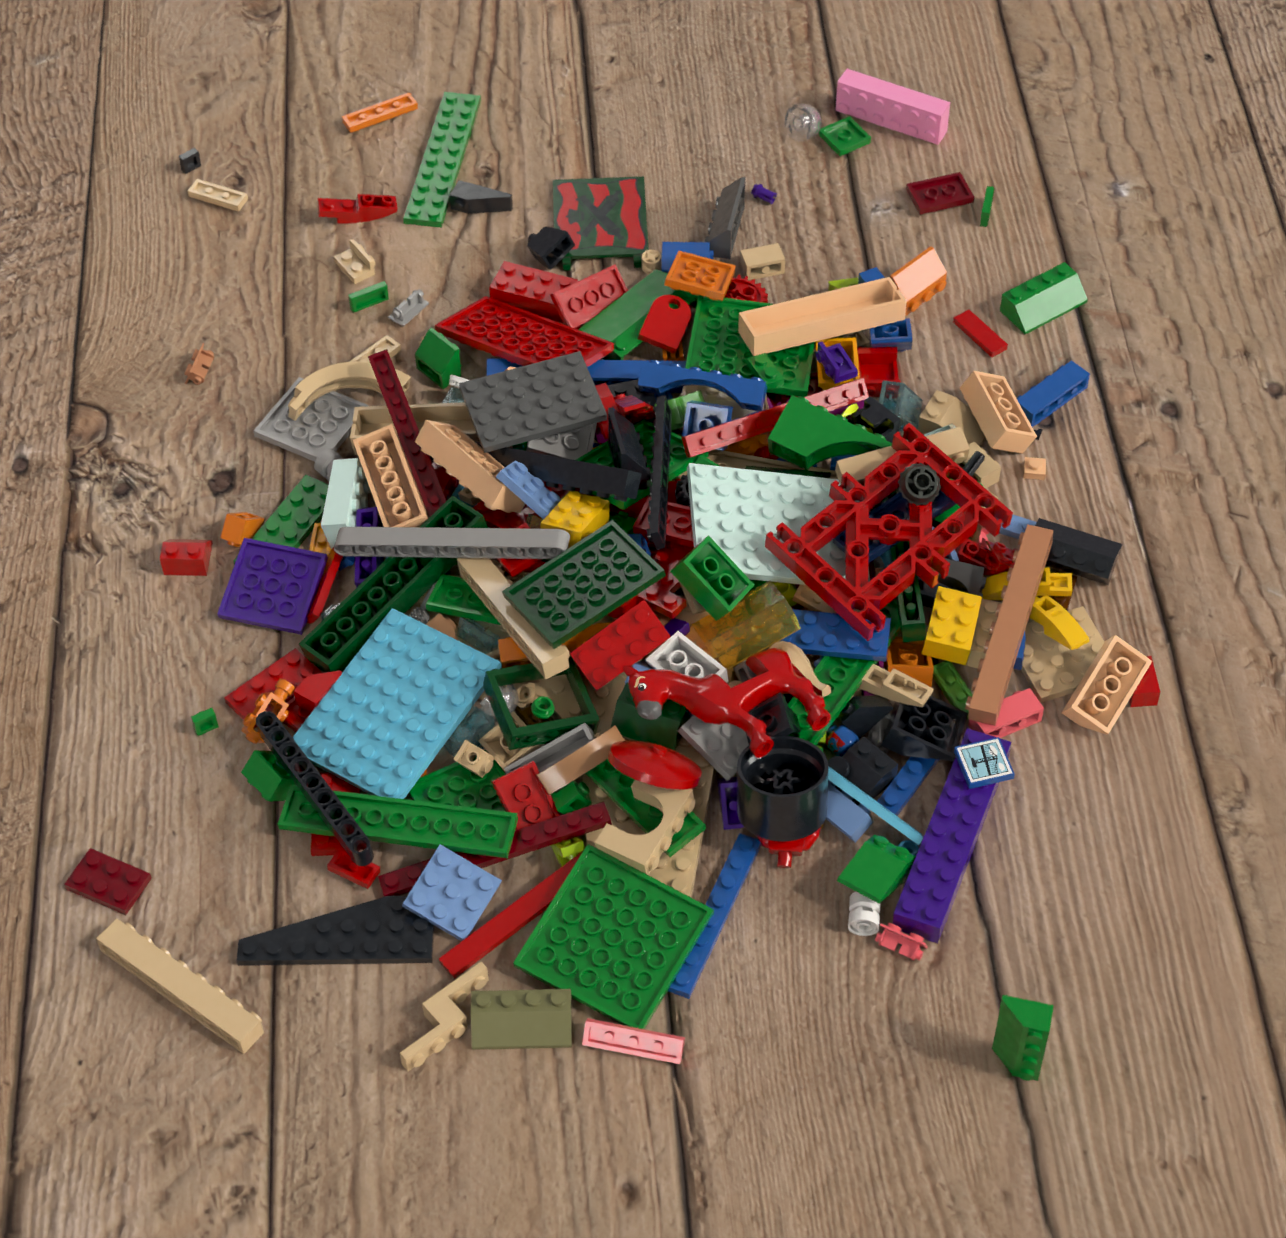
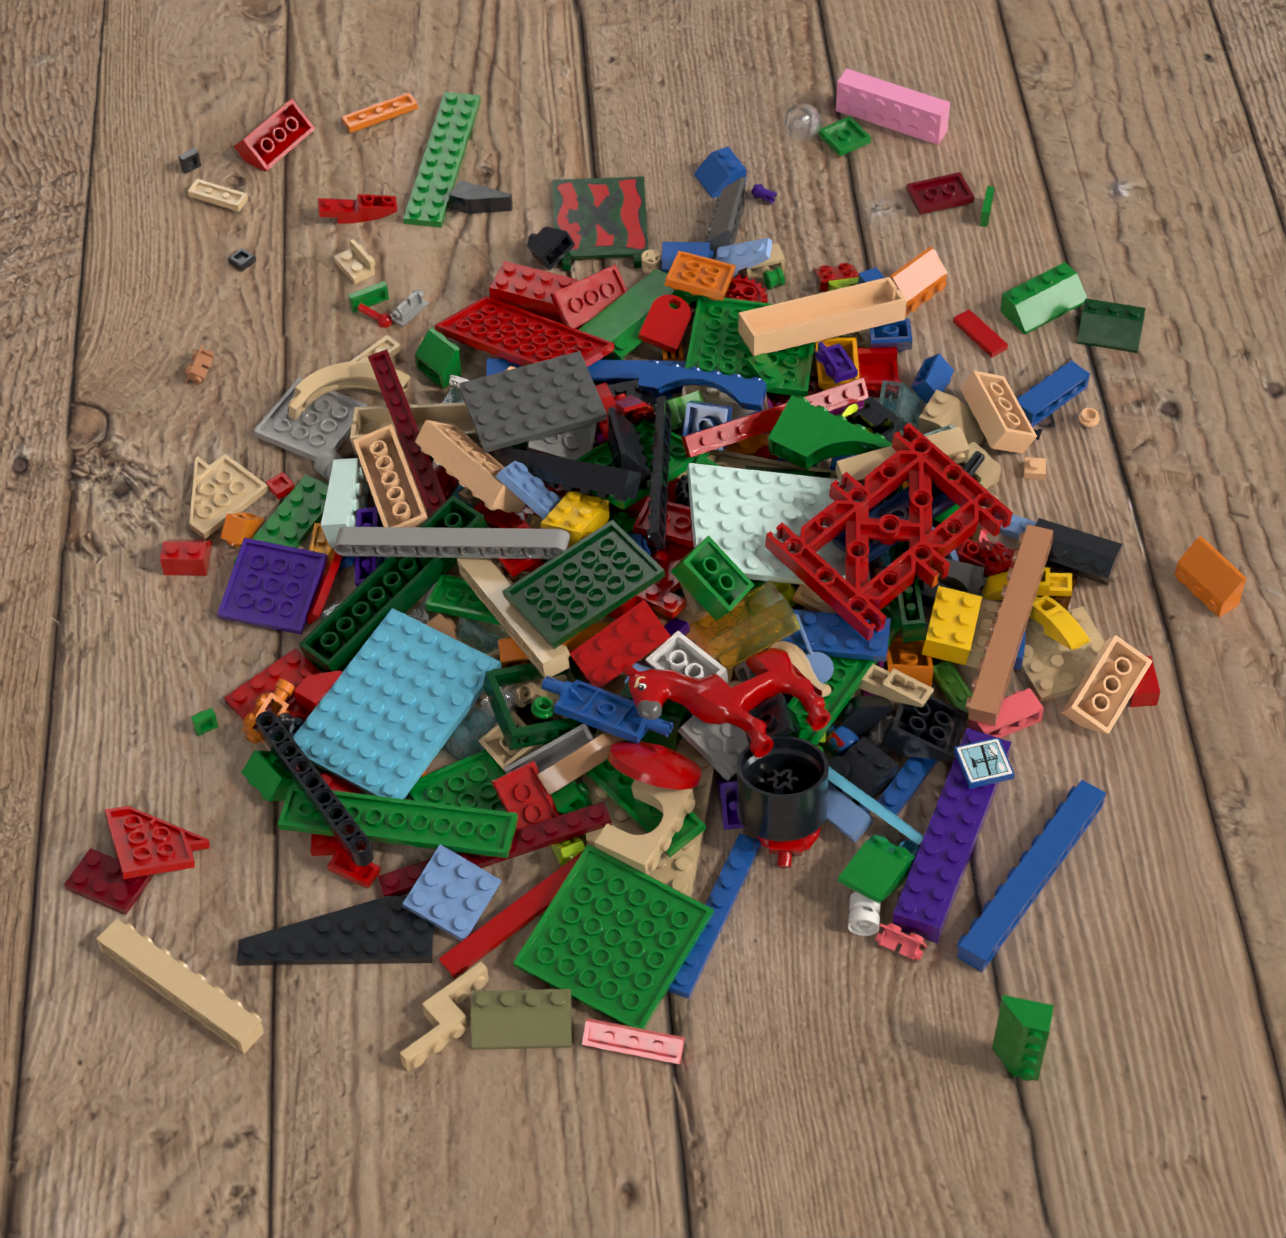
(150, 844): none -> red wing
(221, 490): none -> tan wing
(242, 259): none -> black tile
(275, 136): none -> red slope
(280, 485): none -> red plate
(291, 723): none -> black wheel
(384, 320): none -> red bar
(467, 754): tan brick -> none
(603, 710): none -> blue plate
(719, 171): none -> blue slope
(745, 254): none -> light blue wing
(773, 278): none -> green wheel
(819, 661): none -> medium blue piece
(827, 273): none -> red hinge
(919, 484): pearl dark grey piece -> none
(932, 376): none -> blue brick
(1030, 876): none -> blue brick
(1089, 417): none -> light nougat plate
(1111, 325): none -> dark green slope
(1210, 577): none -> orange slope

